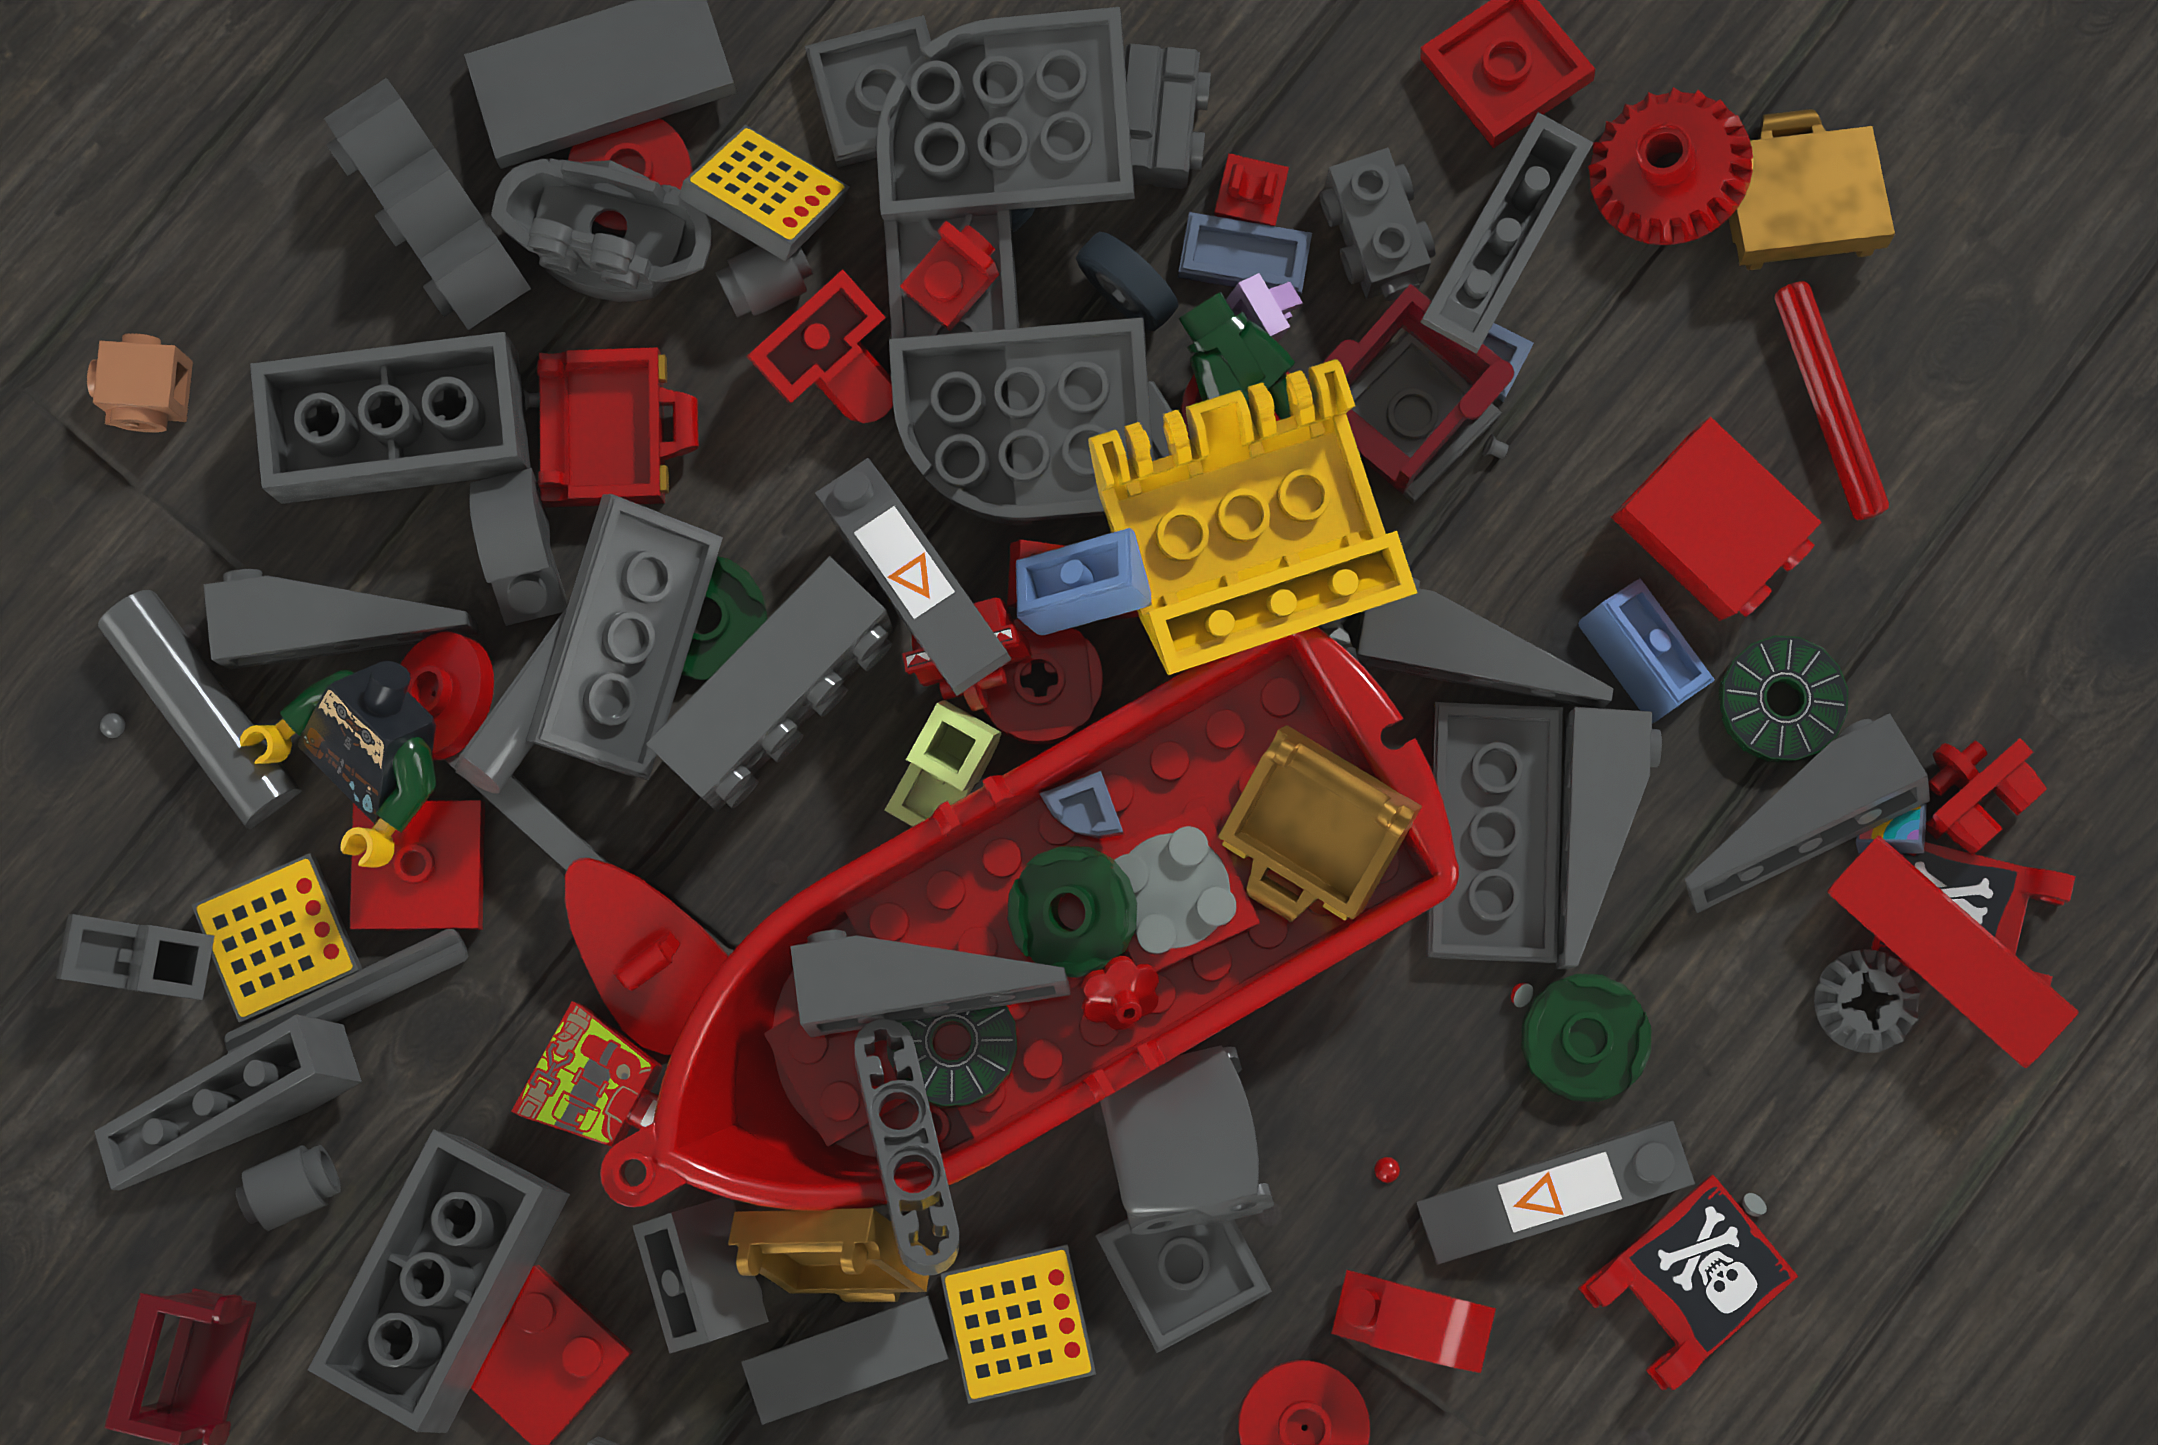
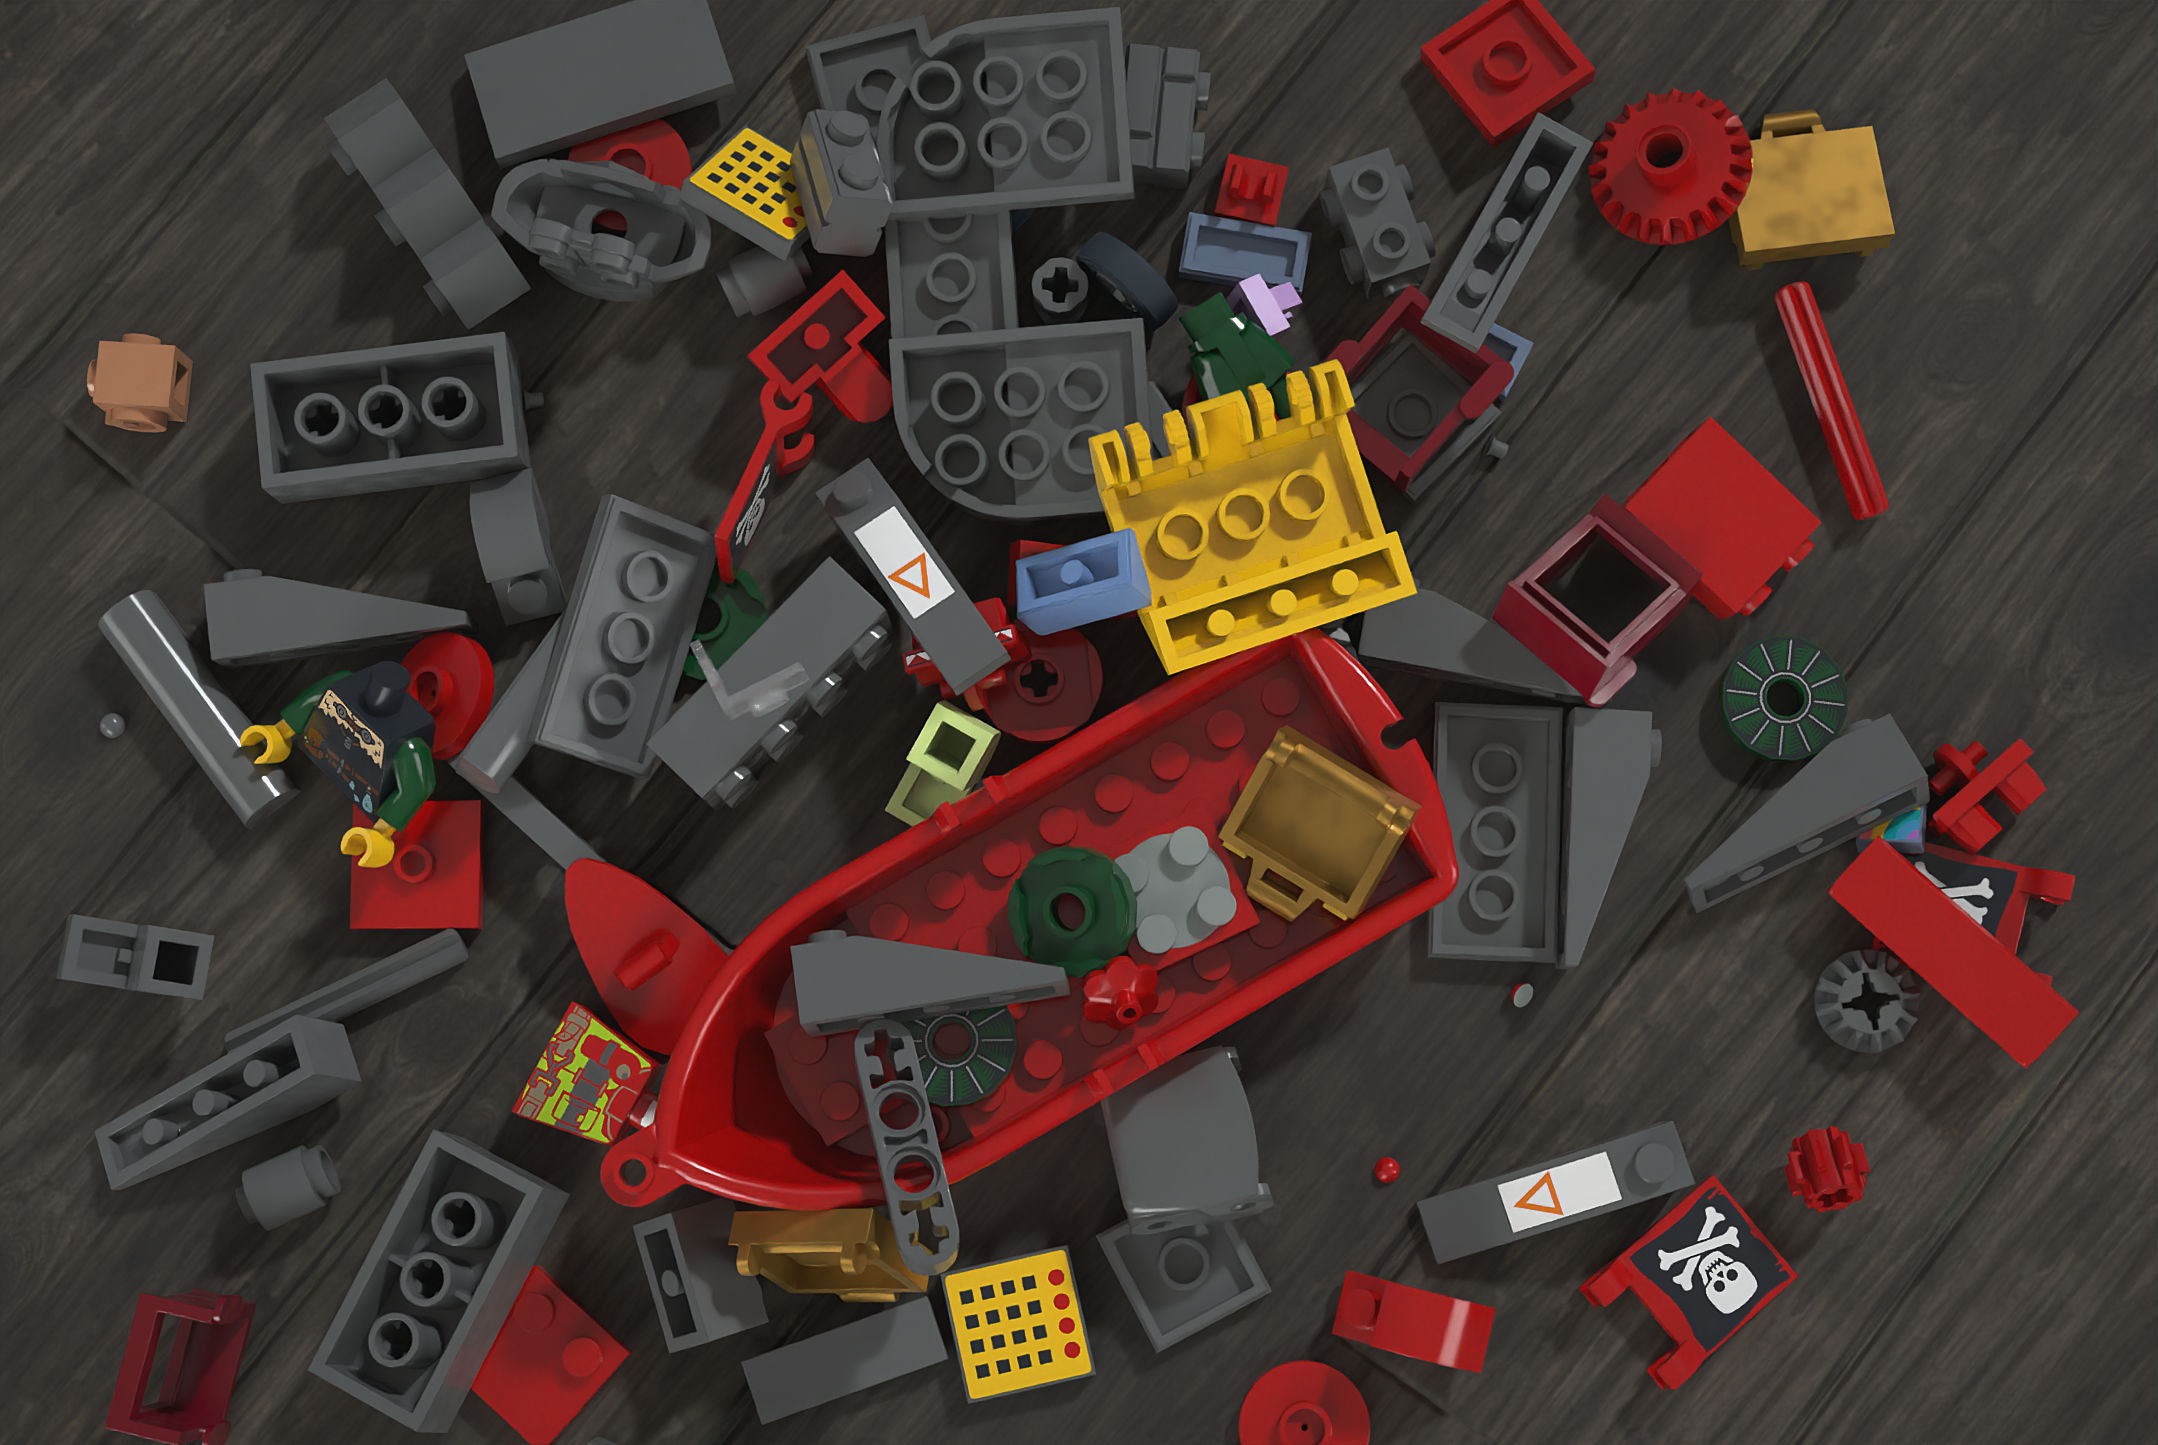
(277, 938): yellow tile -> none
(608, 426): red piece -> none
(757, 698): none -> clear bracket
(762, 477): none -> red flag
(840, 183): none -> dark grey brick
(952, 274): red bracket -> none
(1043, 286): none -> dark grey bush
(1084, 807): sand blue tile -> none
(1563, 639): none -> dark red piece
(1586, 1038): dark green tile -> none
(1645, 650): medium blue slope -> none
(1753, 1205): light grey piece -> none
(1827, 1169): none -> red gear

